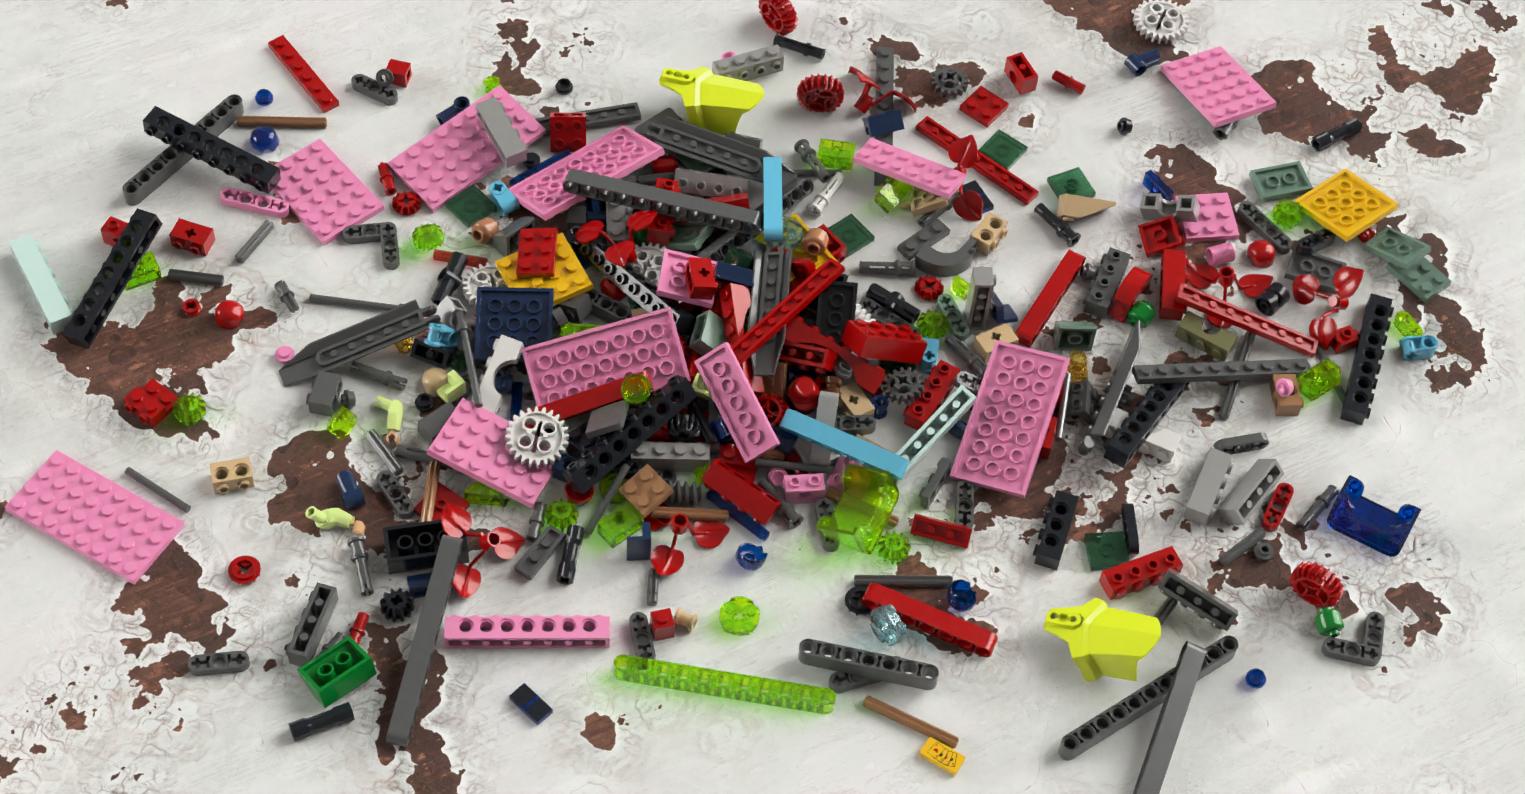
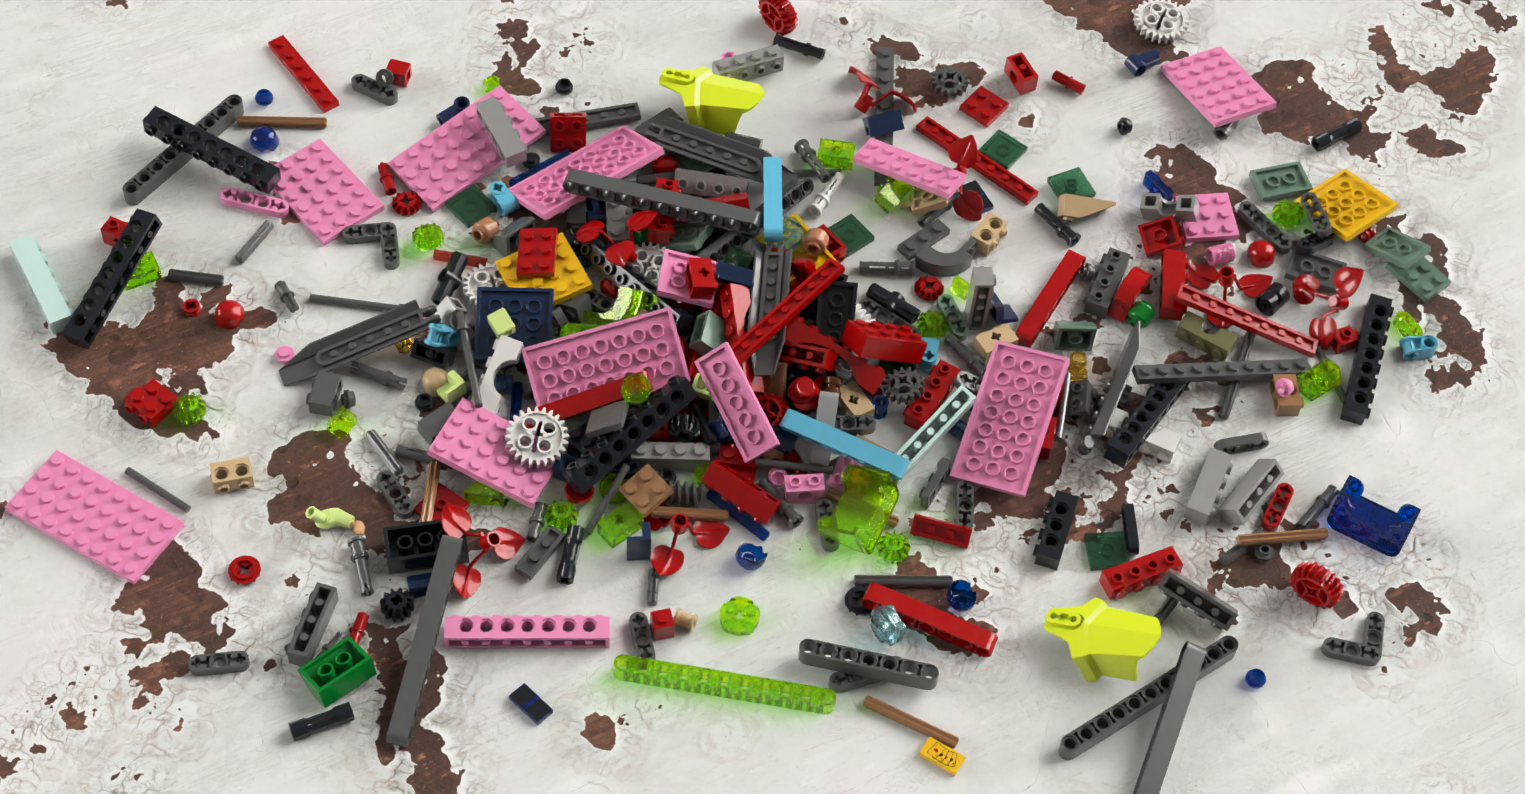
(192, 237): red brick -> none
(351, 494): dark blue piece -> none
(394, 419): yellowish green arm -> none
(458, 362): clear green plate -> none
(501, 323): none -> yellowish green panel
(626, 306): none -> clear neon green arch
(820, 93): red gear -> none
(1282, 537): none -> medium nougat axle
(1315, 221): none -> dark grey beam
(1329, 622): green head -> none

